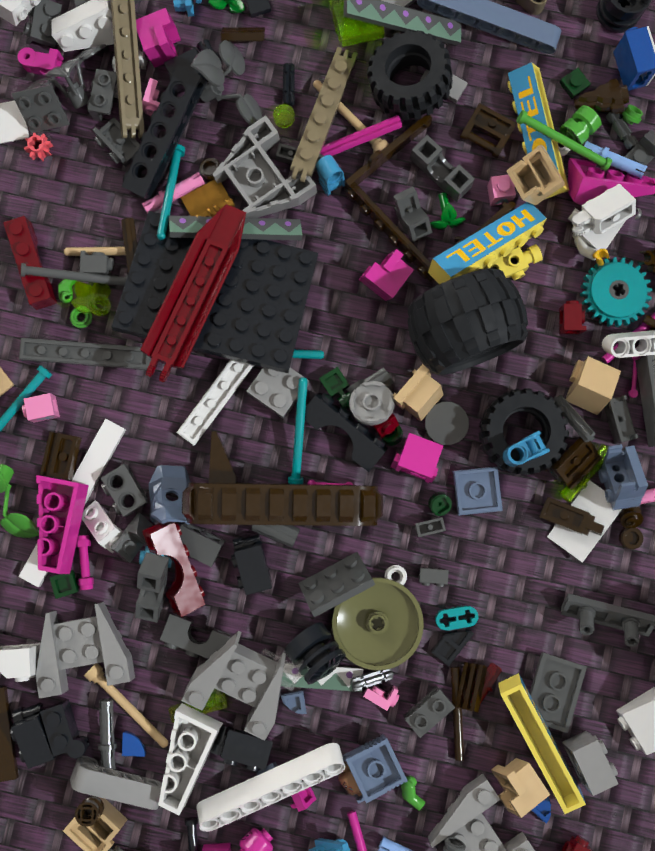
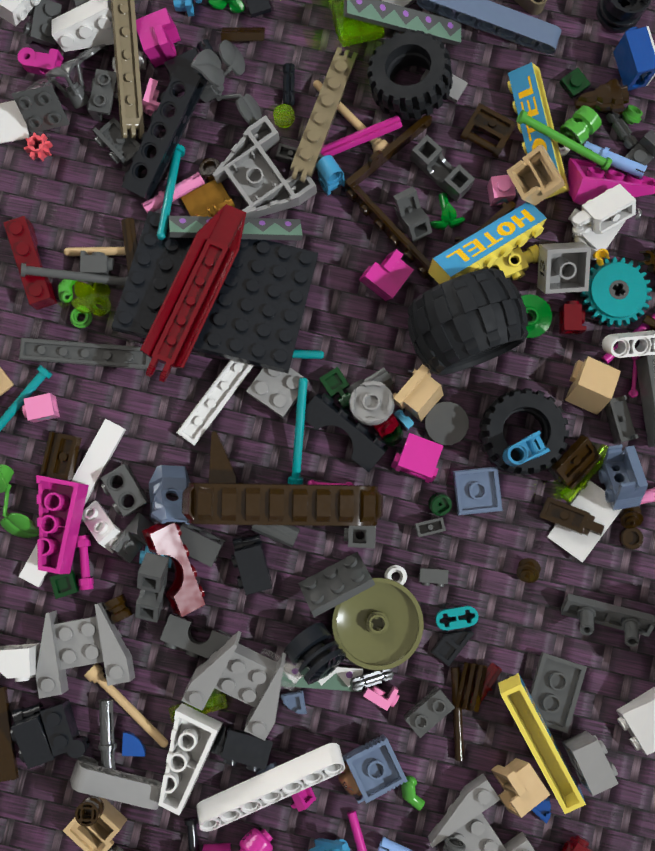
(118, 608): none -> dark brown wheel
(367, 541): none -> dark grey brick
(404, 420): none -> medium azure tile
(528, 570): none -> dark brown wheel
(540, 314): none -> green dish
(563, 267): none -> light grey brick
(575, 419): dark grey axle -> none

